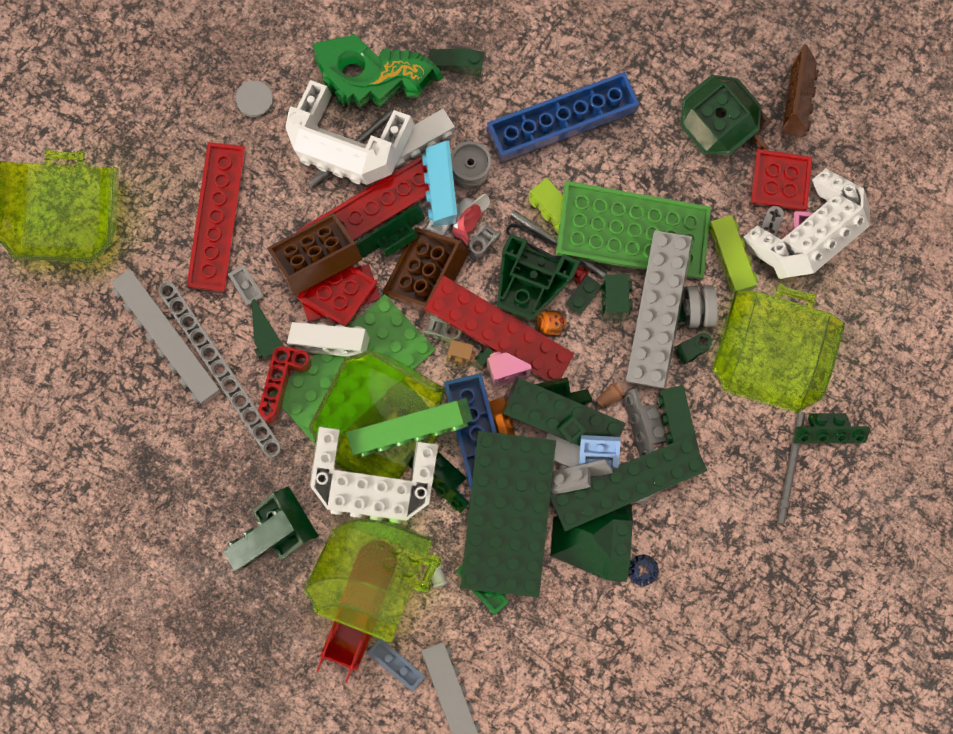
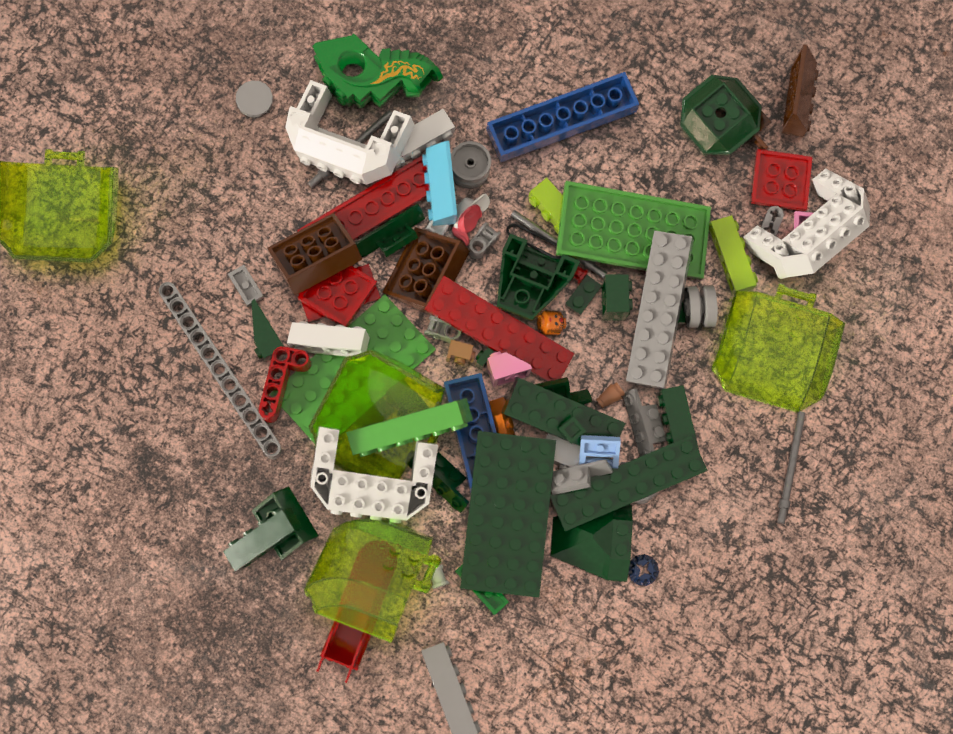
(166, 337): light grey brick -> none
(216, 217): red plate -> none
(396, 664): sand blue plate -> none
(458, 60): dark green slope -> none
(691, 349): dark green piece -> none
(830, 429): dark green bracket -> none

